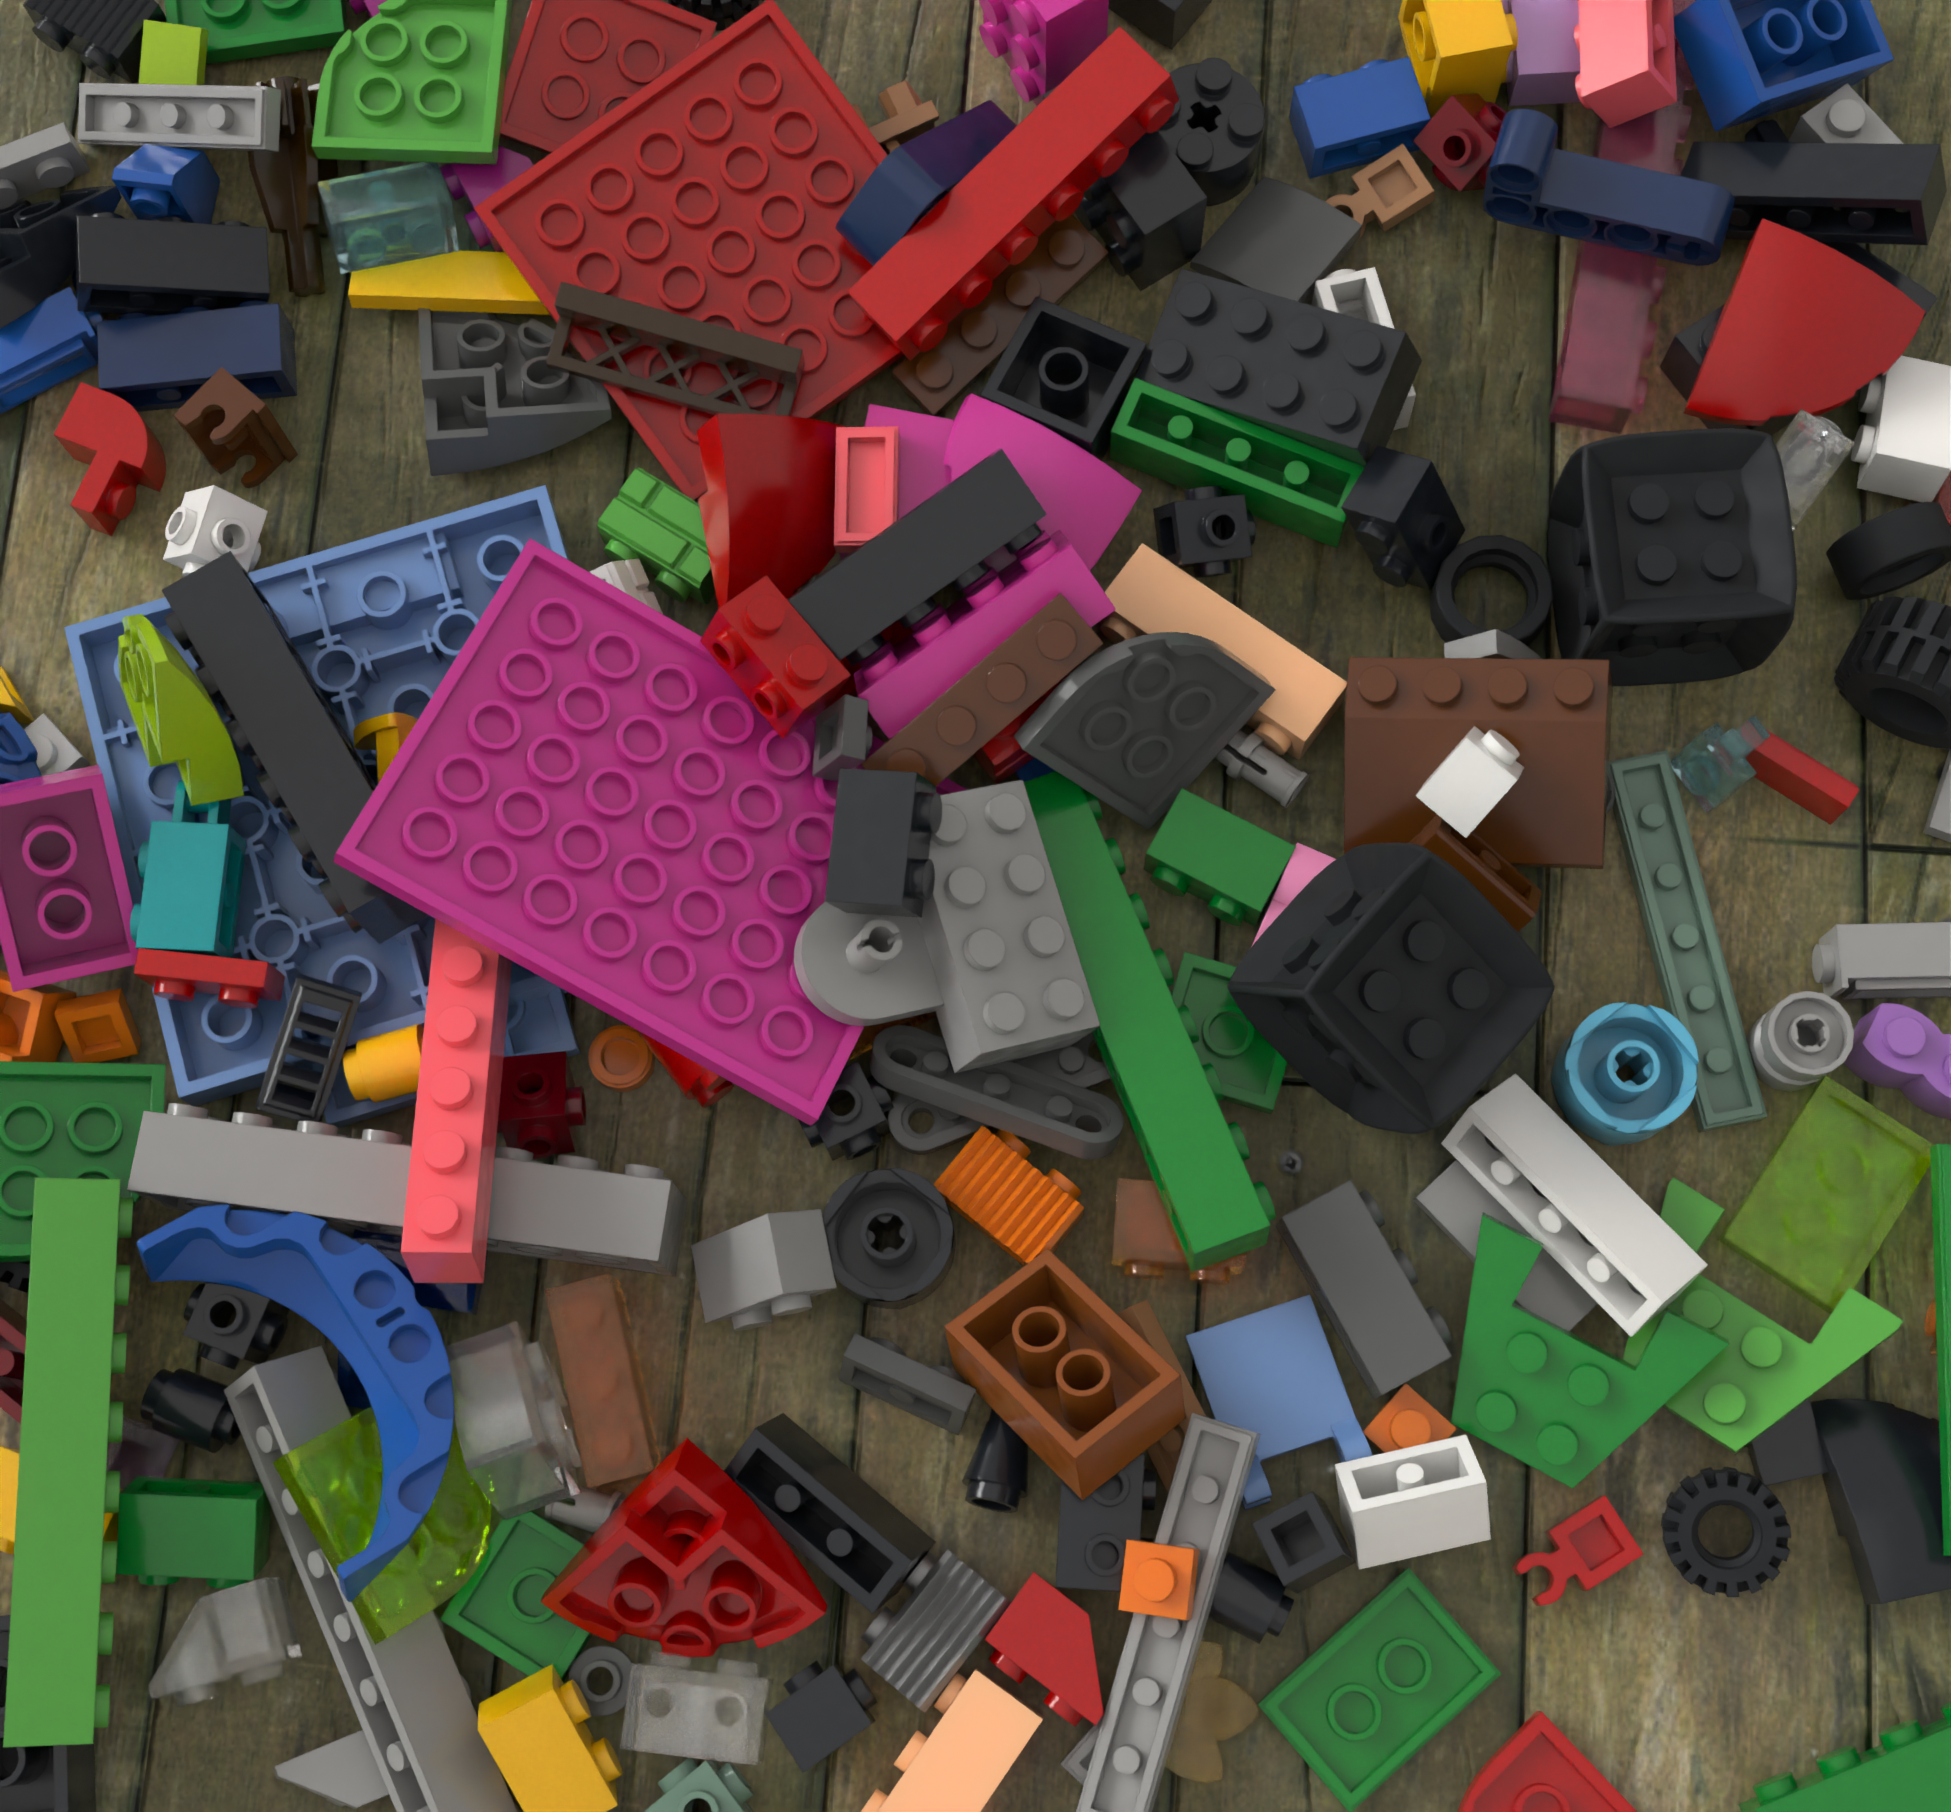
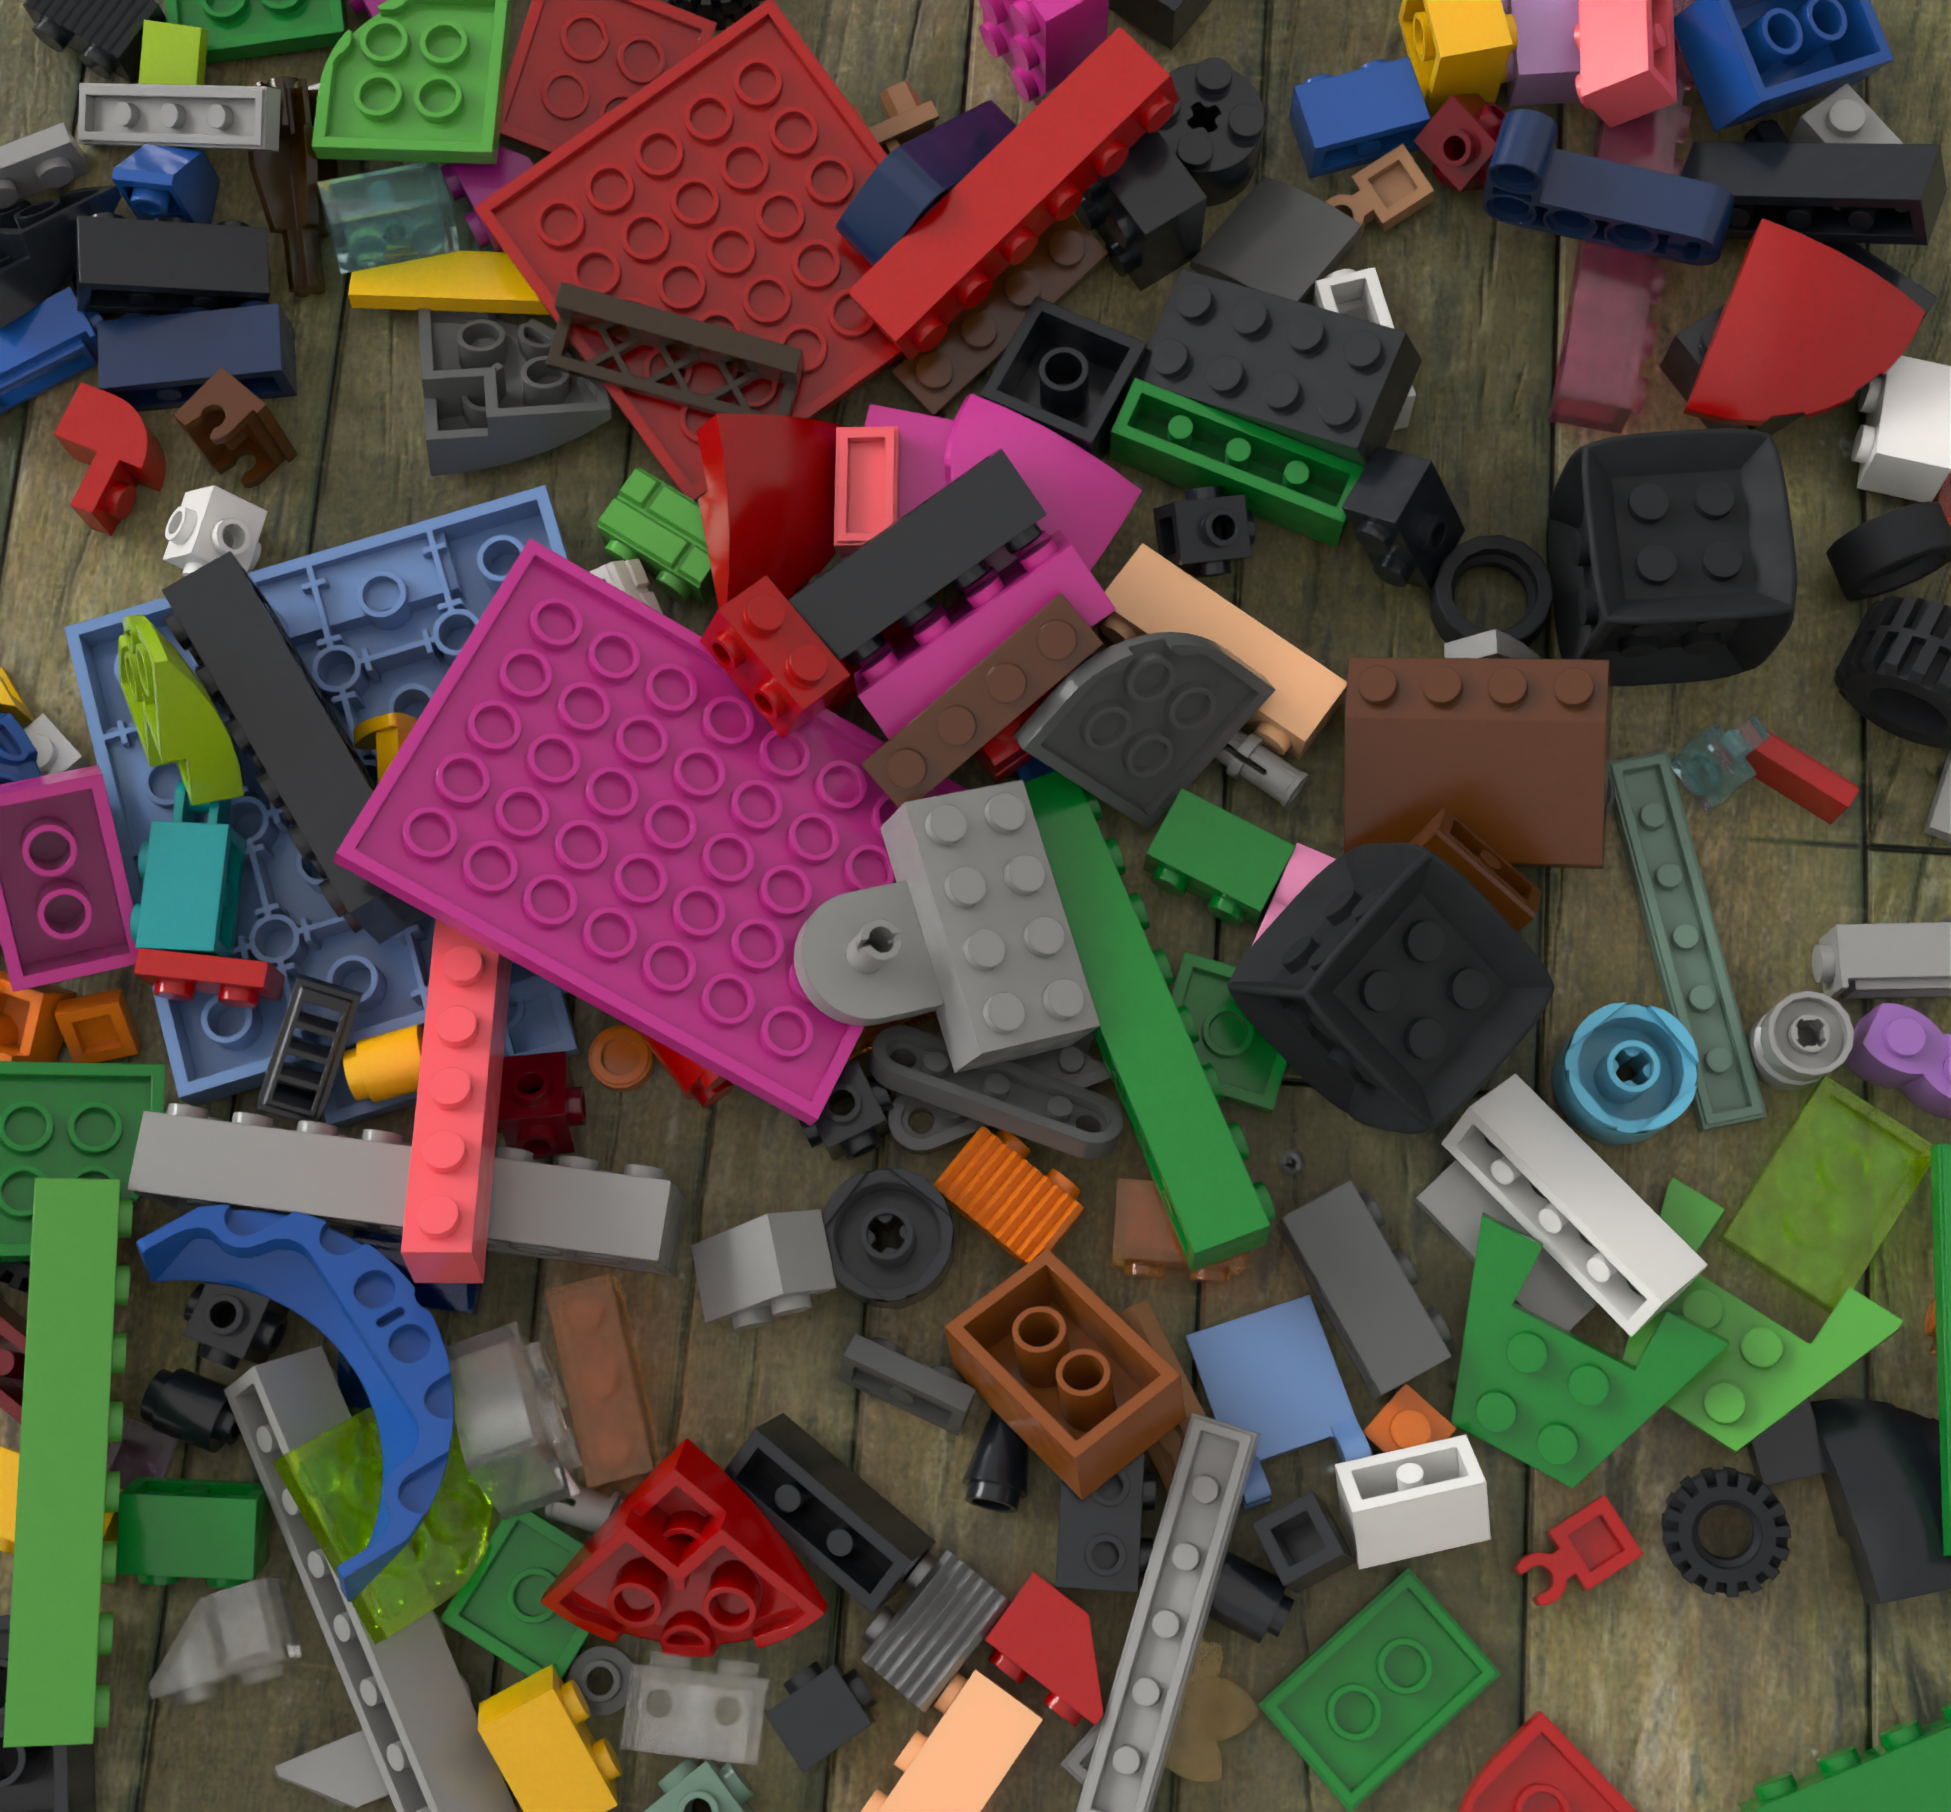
(841, 737): dark grey plate -> none
(882, 843): black brick -> none
(1159, 1579): orange plate -> none
(1472, 779): white brick -> none
(1810, 456): clear slope -> none

